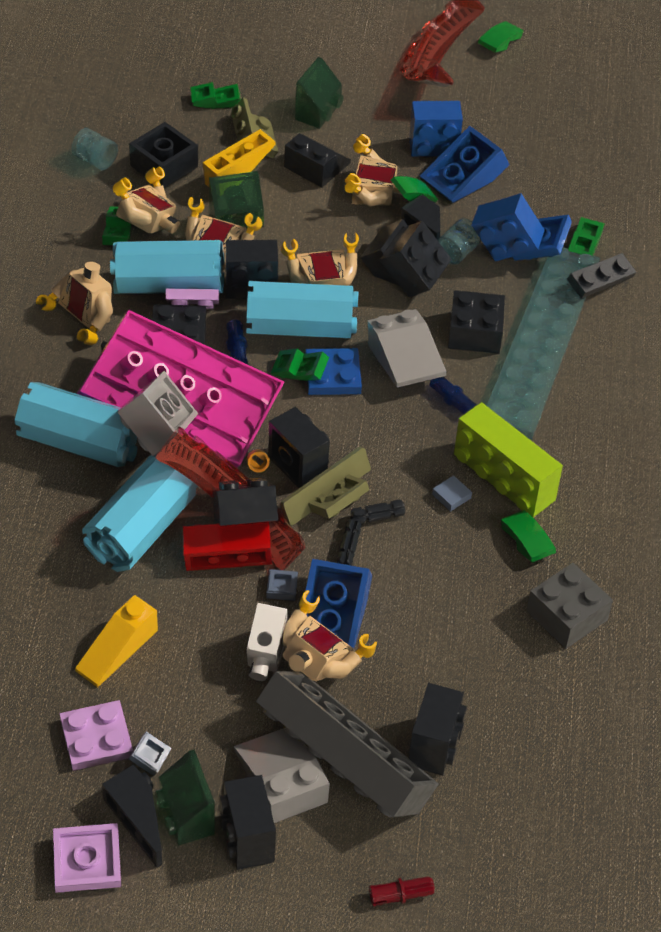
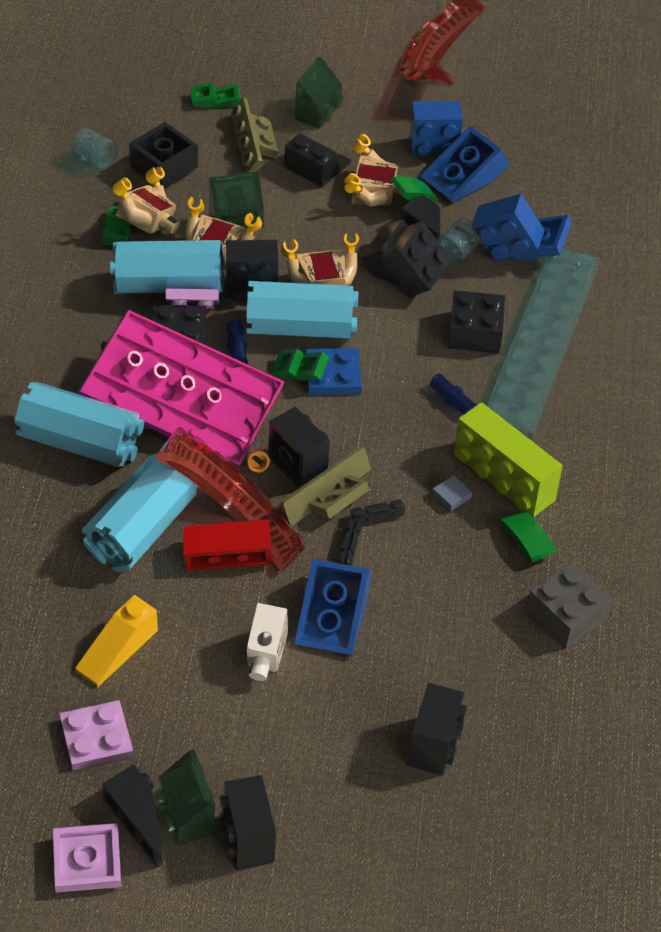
(85, 297): tan torso -> none
(149, 753): tile -> none
(157, 413): light grey slope -> none
(239, 157): yellow slope -> none
(244, 502): black brick -> none
(282, 585): sand blue tile -> none
(288, 770): light grey slope -> none
(318, 650): tan torso -> none
(347, 744): dark grey brick -> none
(400, 890): dark red axle -> none
(405, 348): light grey slope -> none
(499, 36): green slope -> none
(586, 236): green slope -> none
(601, 275): black plate -> none

